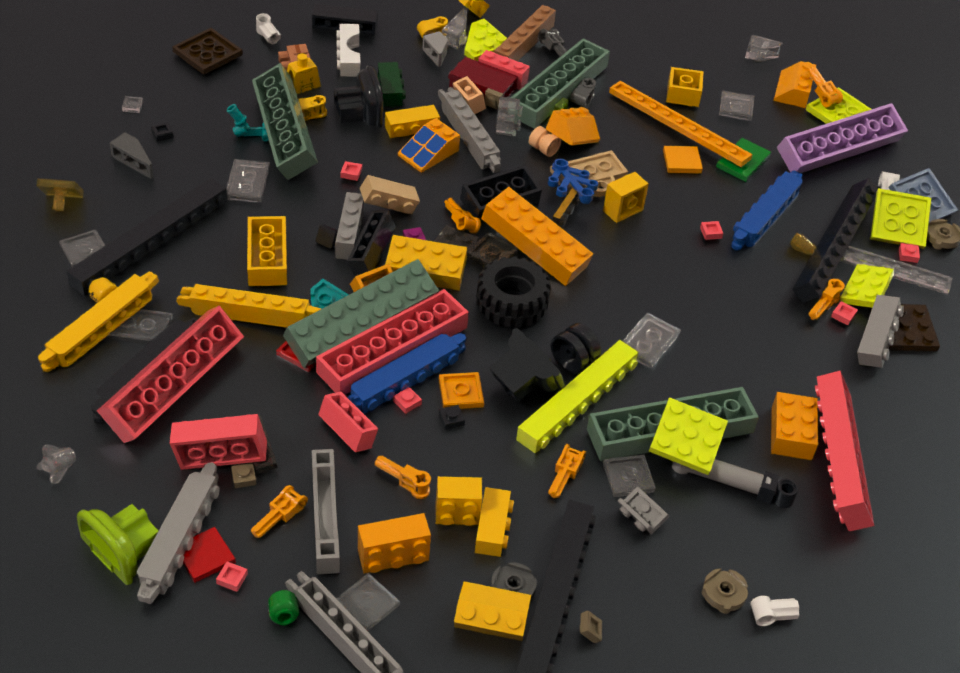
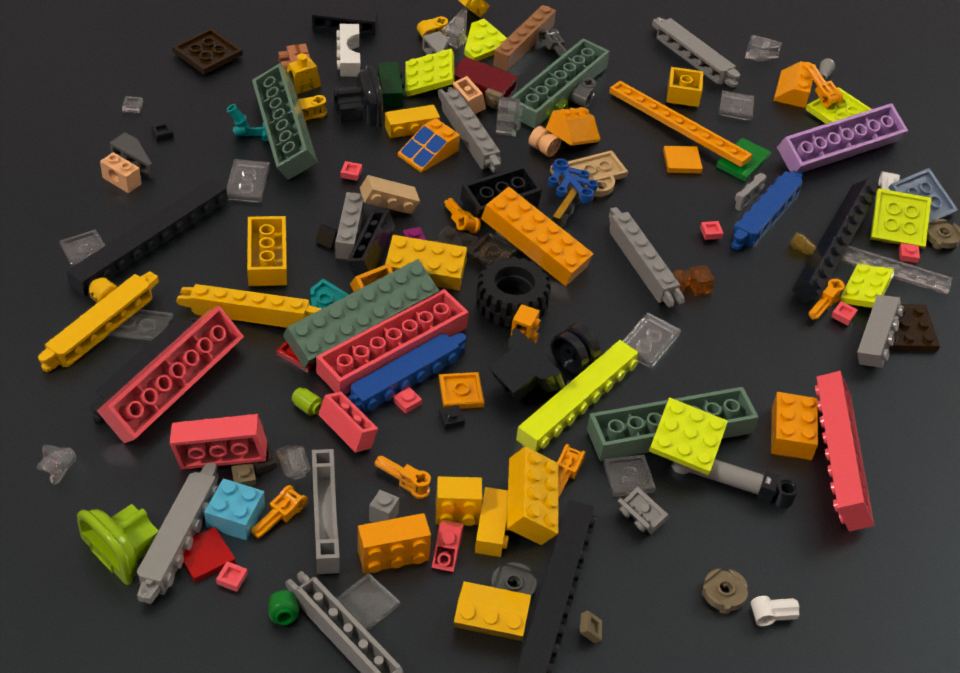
(60, 190): clear yellow tile -> none
(120, 172): none -> light nougat brick
(234, 509): none -> medium azure brick
(267, 29): white piece -> none
(292, 461): none -> clear slope
(306, 401): none -> lime brick
(383, 507): none -> light grey brick
(429, 72): none -> neon yellow plate
(447, 545): none -> coral slope
(508, 65): coral brick -> none
(527, 322): none -> light orange brick
(533, 496): none -> yellow brick
(625, 197): yellow brick -> none
(644, 258): none -> light grey hinge
(696, 52): none -> light grey hinge
(697, 278): none -> clear orange brick
(750, 192): none -> light grey hinge
(826, 67): none -> light grey cone

